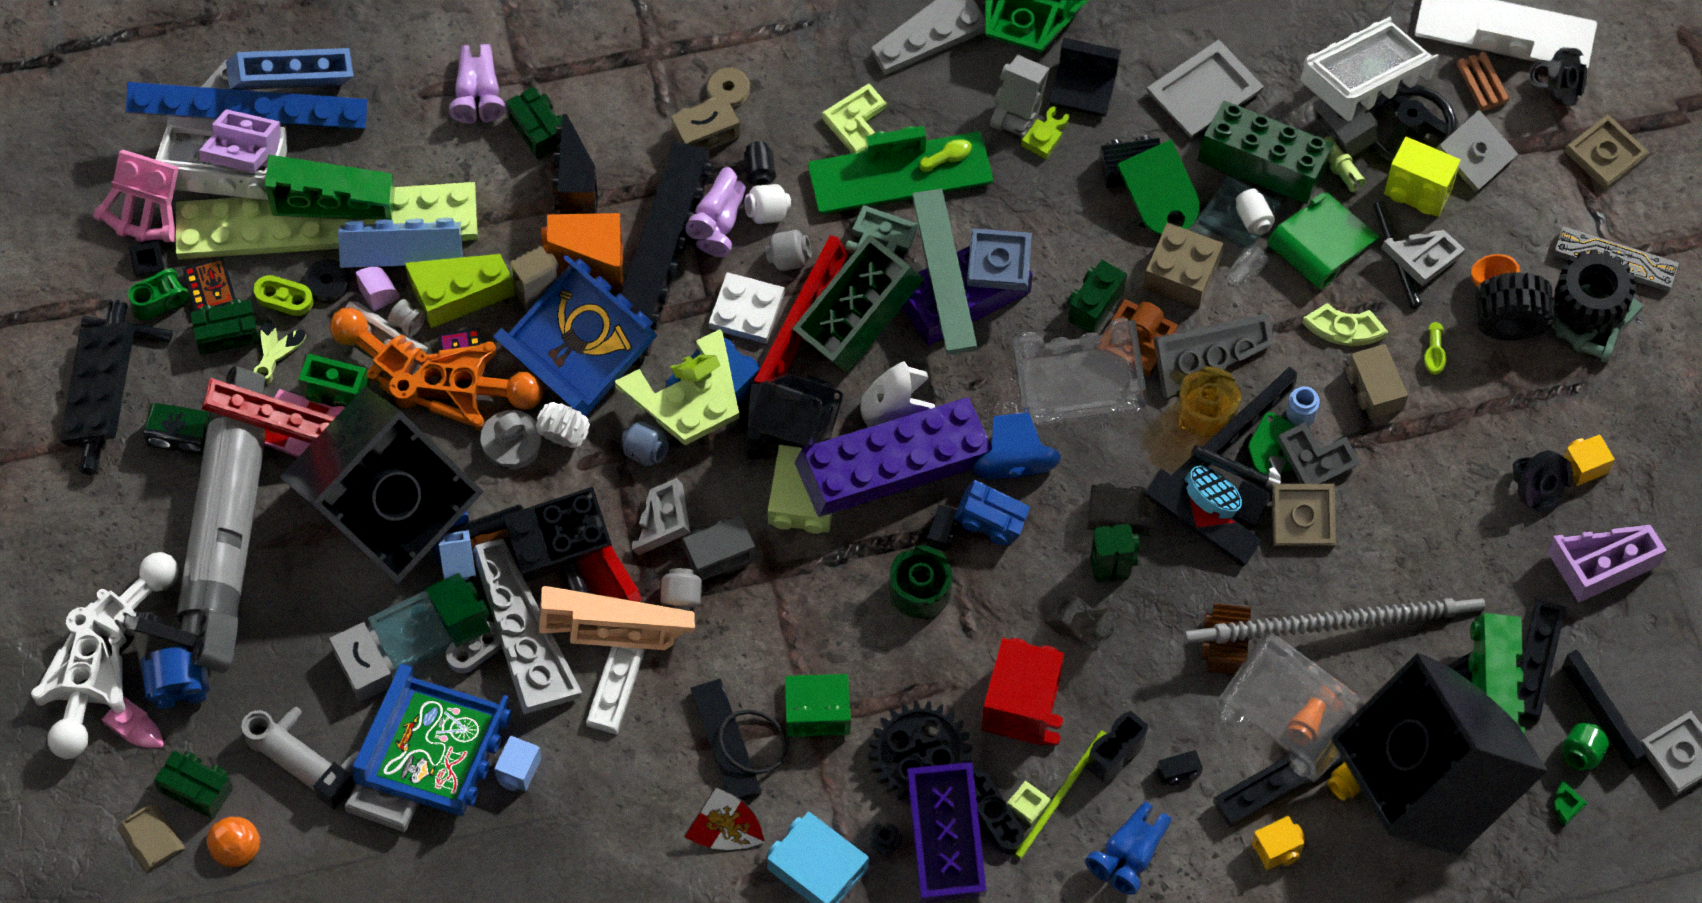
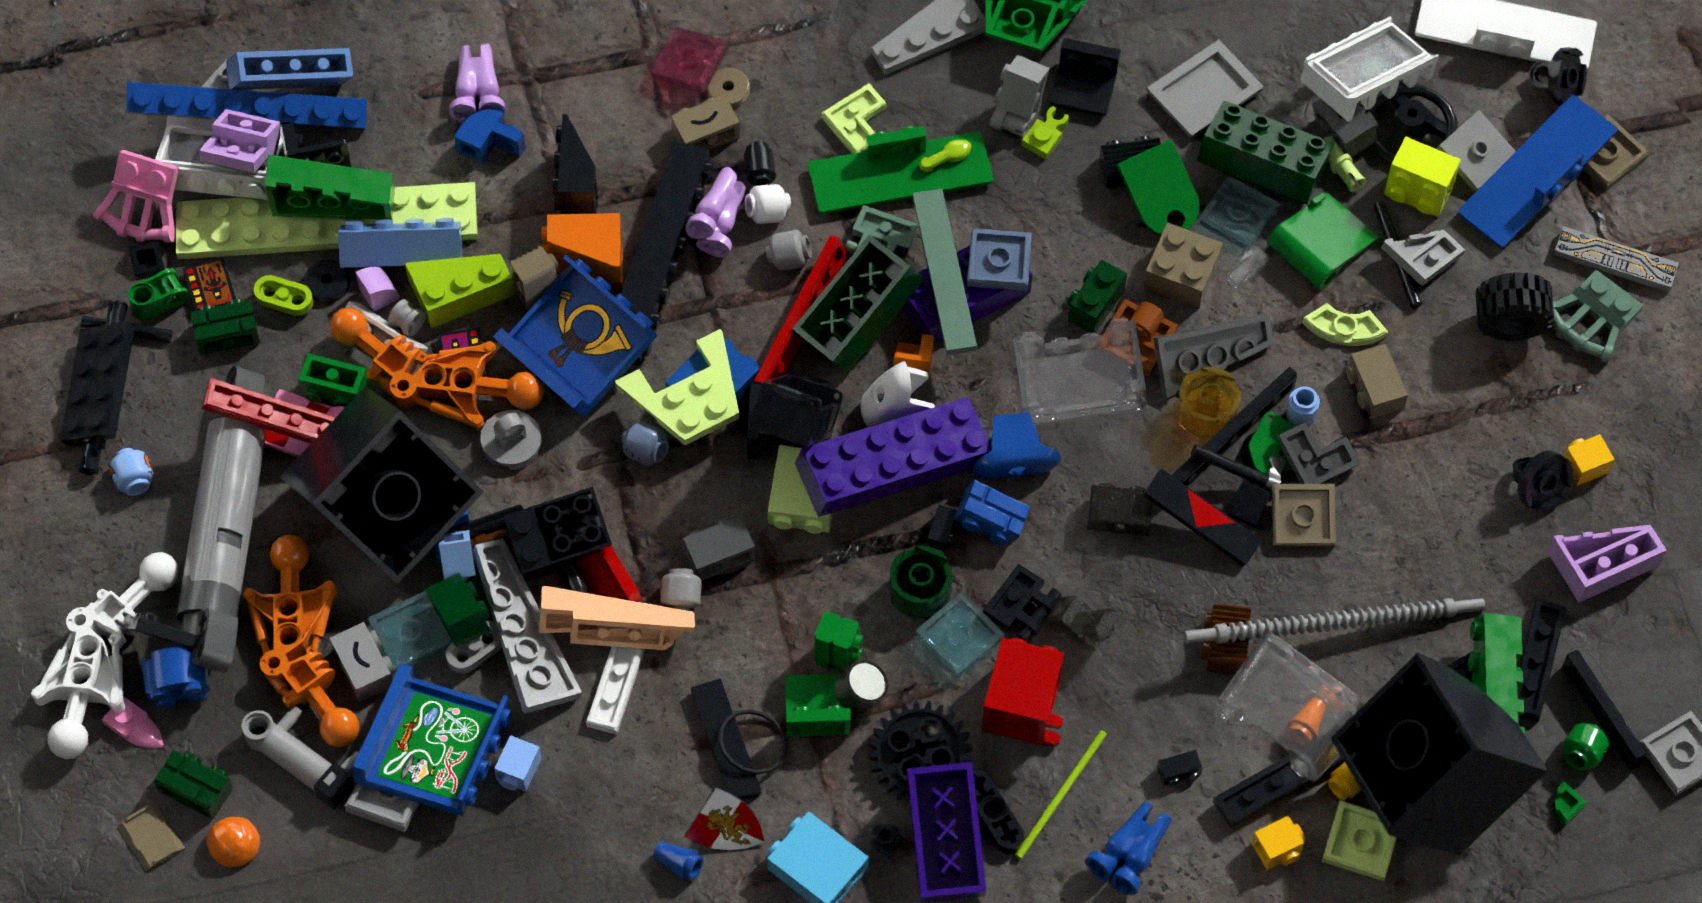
(131, 471): none -> light blue head
(176, 428): piece -> none
(275, 350): yellowish green piece -> none
(299, 663): none -> orange piece
(329, 152): none -> black bracket
(484, 131): none -> blue brick
(534, 120): dark green brick -> none
(562, 425): white gear -> none
(663, 518): light grey wing -> none
(680, 860): none -> blue cone
(689, 59): none -> clear pink plate
(696, 369): lime plate -> none
(746, 308): white plate -> none
(837, 642): none -> green brick
(861, 686): none -> piece
(916, 355): none -> orange panel
(960, 634): none -> clear light blue plate
(1014, 597): none -> black plate
(1028, 803): yellowish green tile -> none
(1113, 552): dark green brick -> none
(1118, 746): black brick -> none
(1213, 492): medium azure tile -> none
(1254, 212): white brick -> none
(1359, 842): none -> yellowish green tile
(1435, 356): lime piece -> none
(1492, 266): orange piece -> none
(1496, 84): nougat tile -> none
(1537, 171): none -> blue bracket
(1599, 271): black tyre -> none

